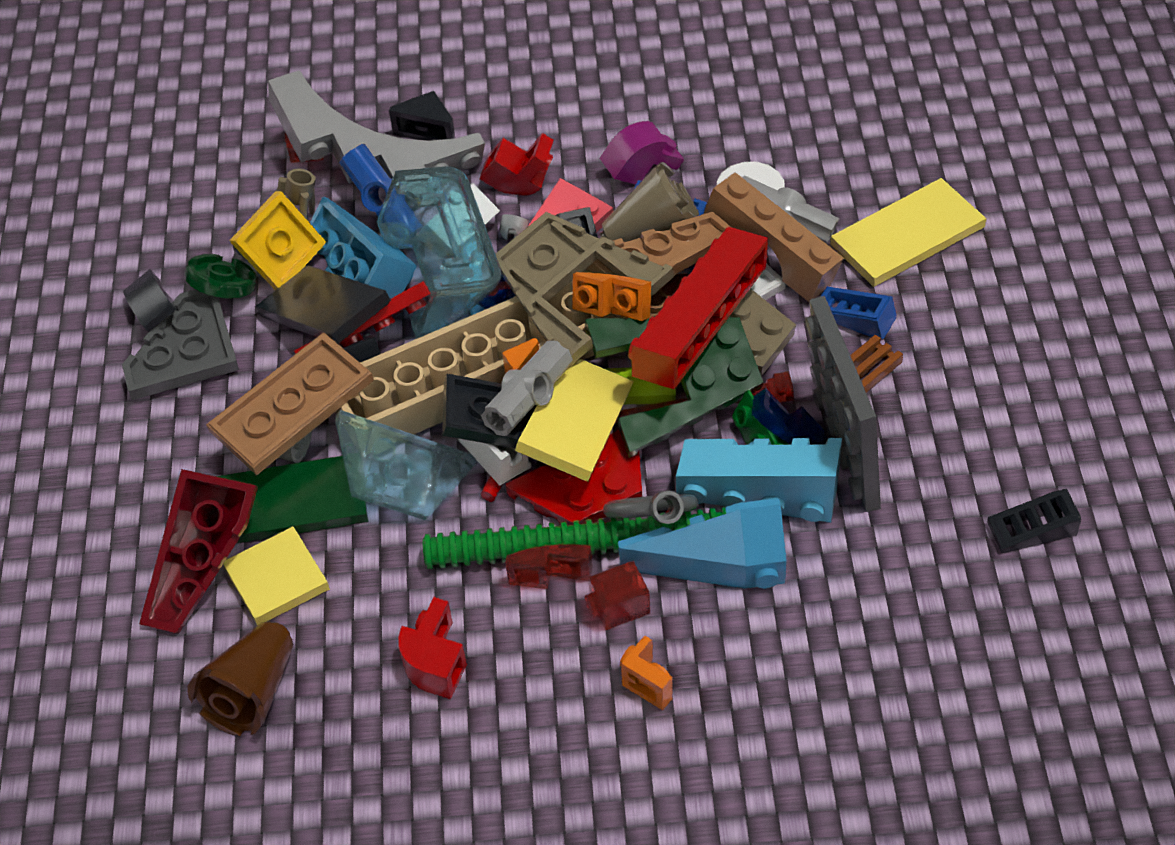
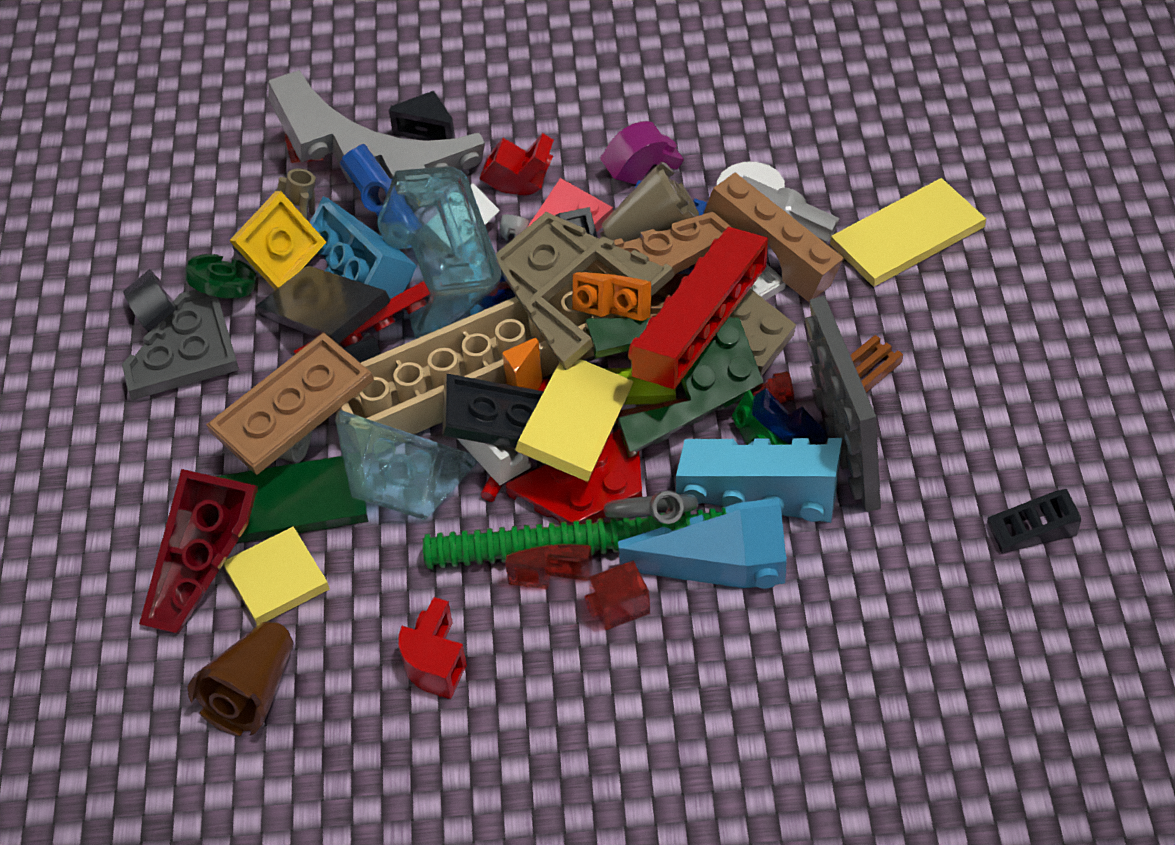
(526, 388): light grey piece -> none
(643, 677): orange bracket -> none
(877, 315): blue slope -> none

